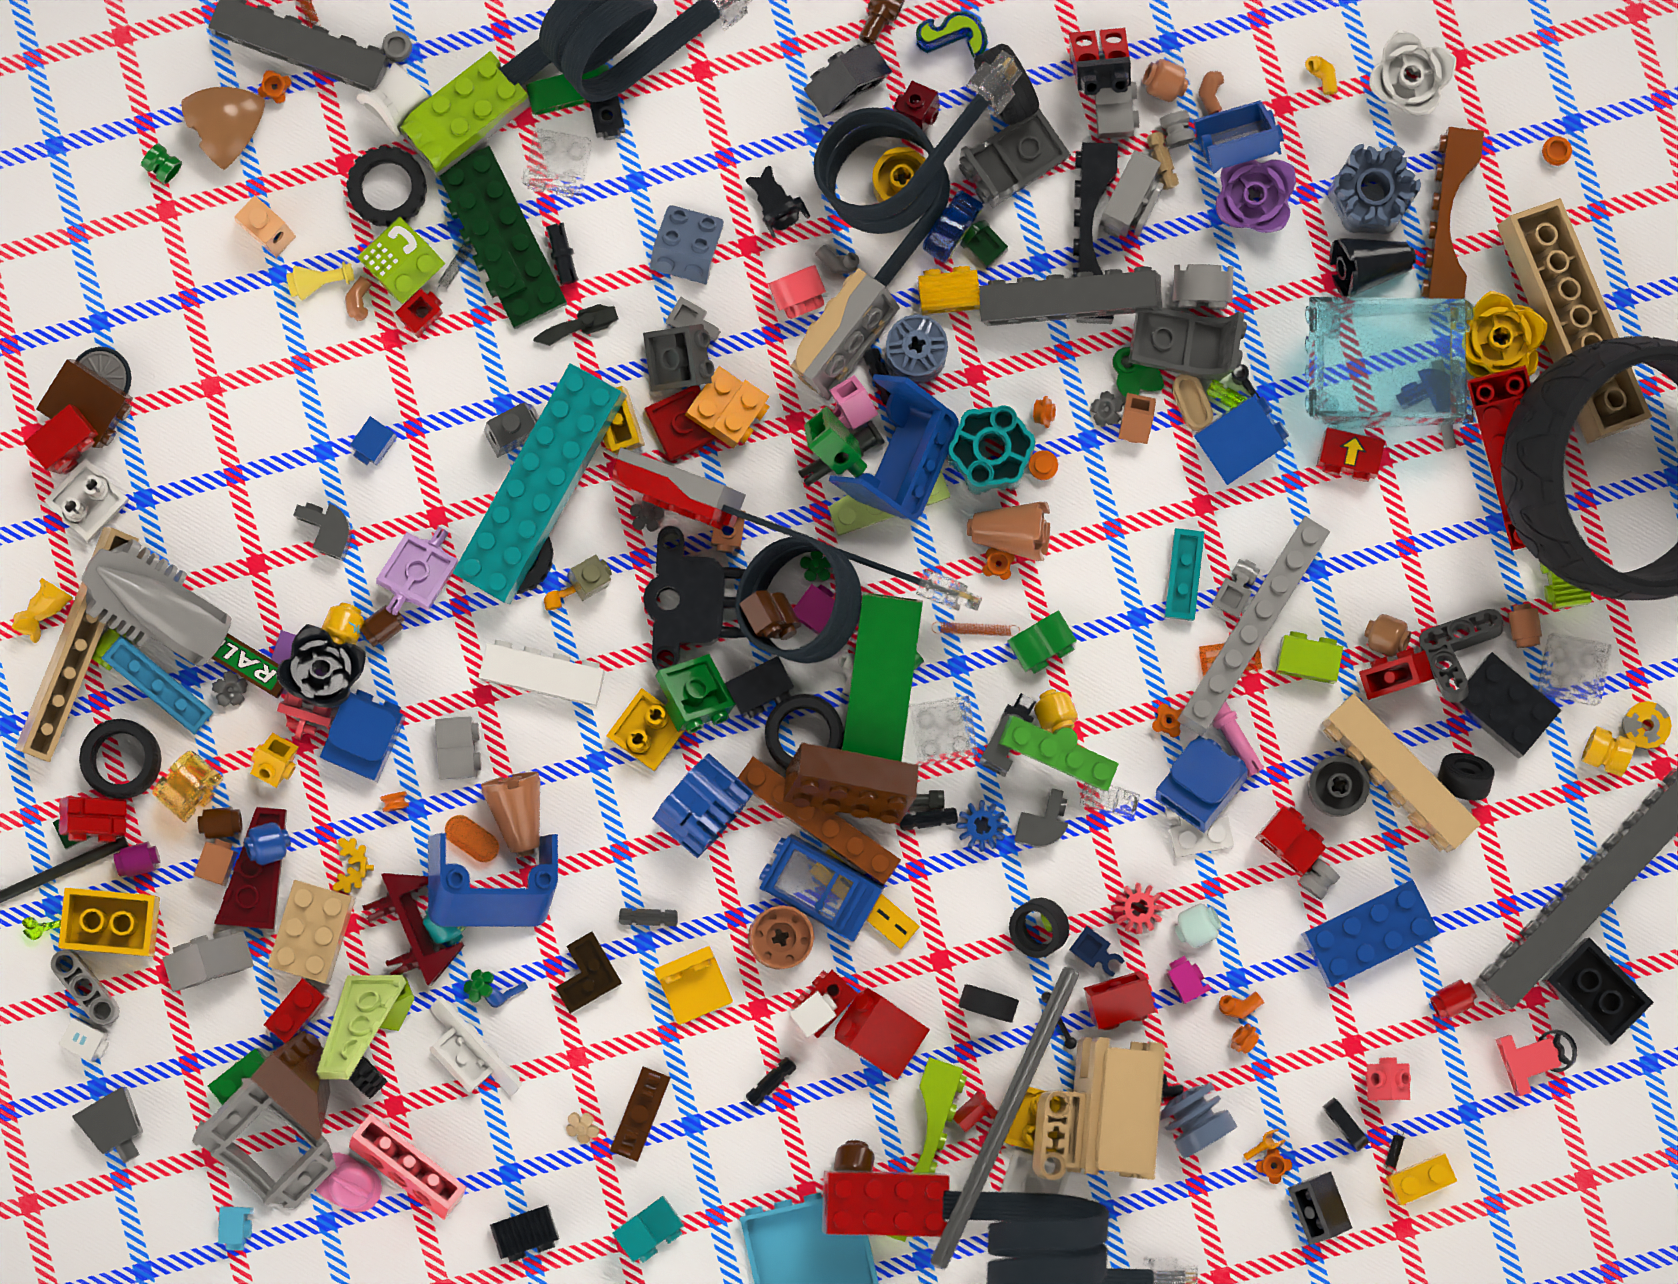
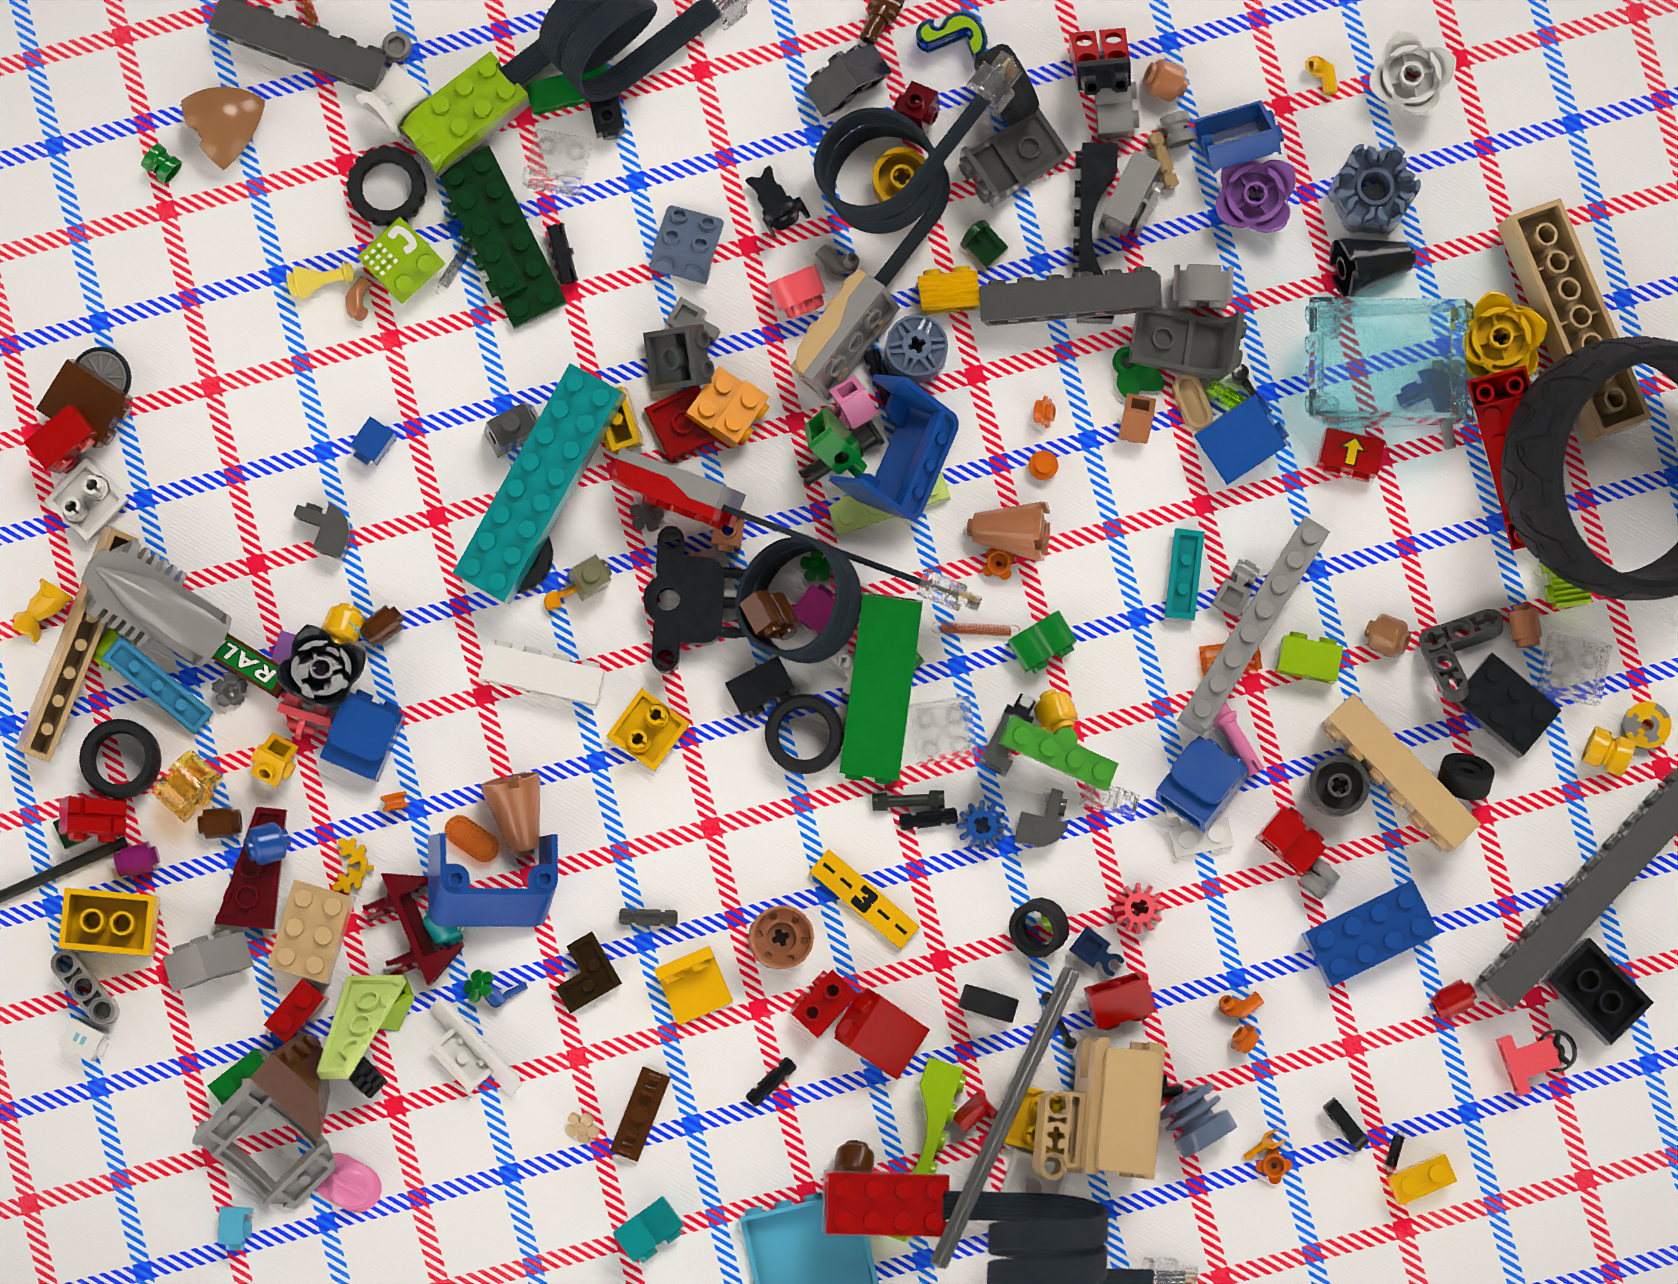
(35, 930): clear neon green hand -> none
(112, 1124): dark grey torso -> none
(216, 862): nougat brick -> none
(264, 226): light nougat torso -> none
(271, 78): orange plate -> none
(407, 1166): coral brick -> none
(408, 311): red brick -> none
(417, 571): lavender plate -> none
(457, 748): light grey brick -> none
(525, 1232): black brick -> none
(589, 321): pearl dark grey piece -> none
(695, 694): green plate -> none
(702, 805): blue piece -> none
(814, 1013): white brick -> none
(820, 886): blue door -> none
(822, 825): dark orange brick -> none
(850, 783): reddish brown brick -> none
(952, 226): clear blue animal -> none
(983, 473): teal piece -> none
(1107, 409): dark grey plant -> none
(1160, 723): orange plate -> none
(1186, 979): dark pink brick -> none
(1198, 925): light aqua head -> none
(1208, 90): nougat arm -> none
(1320, 1208): black brick -> none
(1388, 1080): coral brick -> none
(1391, 676): red brick -> none
(1460, 155): dark orange arch -> none
(1557, 150): orange plate -> none

